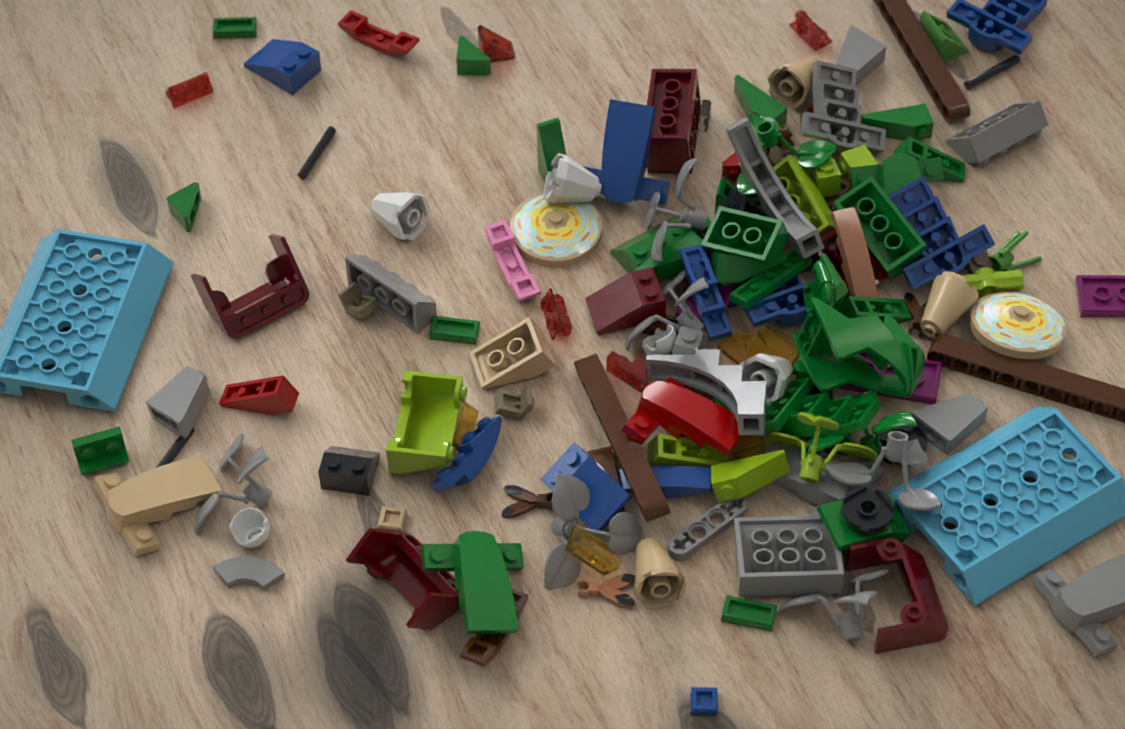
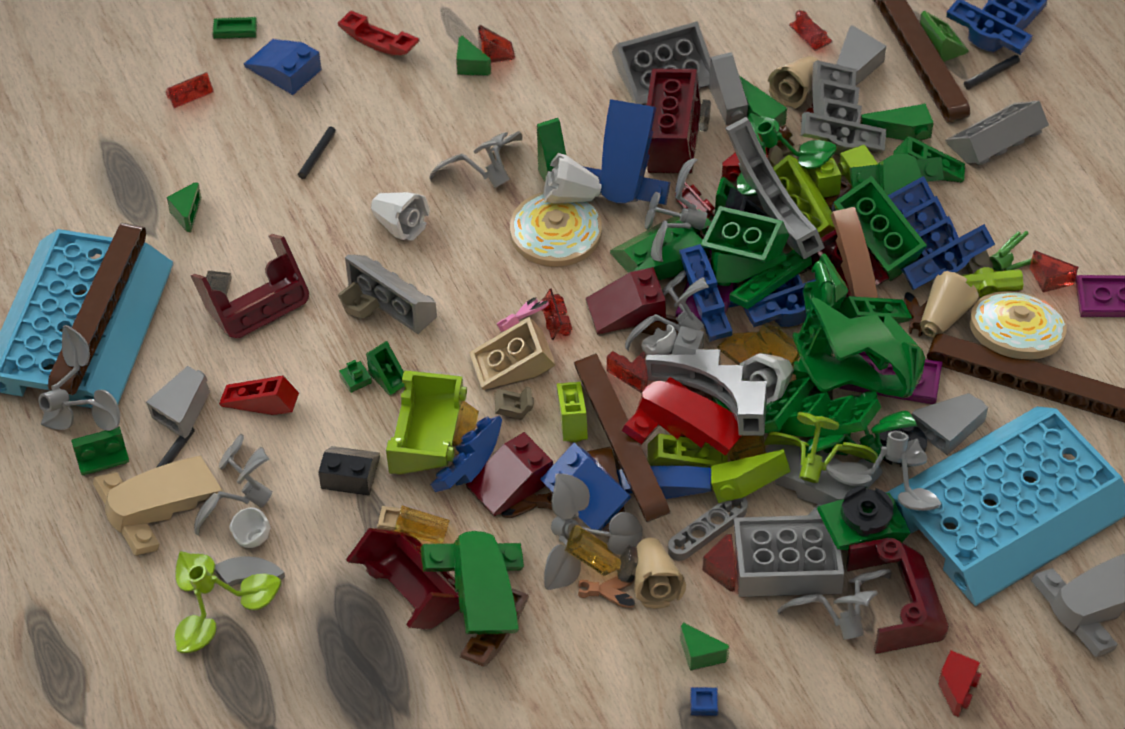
(56, 402): none -> light grey plant
(102, 299): none -> reddish brown beam
(196, 573): none -> lime plant
(219, 280): none -> clear smoke tile
(355, 376): none -> green tile
(385, 368): none -> green slope
(422, 525): none -> clear yellow panel
(454, 330): green tile -> none
(496, 170): none -> light grey plant
(510, 261): bright pink slope -> none
(511, 474): none -> dark red slope
(527, 309): none -> bright pink piece
(572, 412): none -> lime slope
(628, 564): none -> clear smoke tile
(669, 49): none -> light grey slope
(693, 195): none -> hinge
(702, 649): none -> green slope
(720, 563): none -> clear red slope
(727, 88): none -> light grey slope
(749, 613): green tile -> none
(957, 679): none -> red slope
(1052, 272): none -> clear red slope

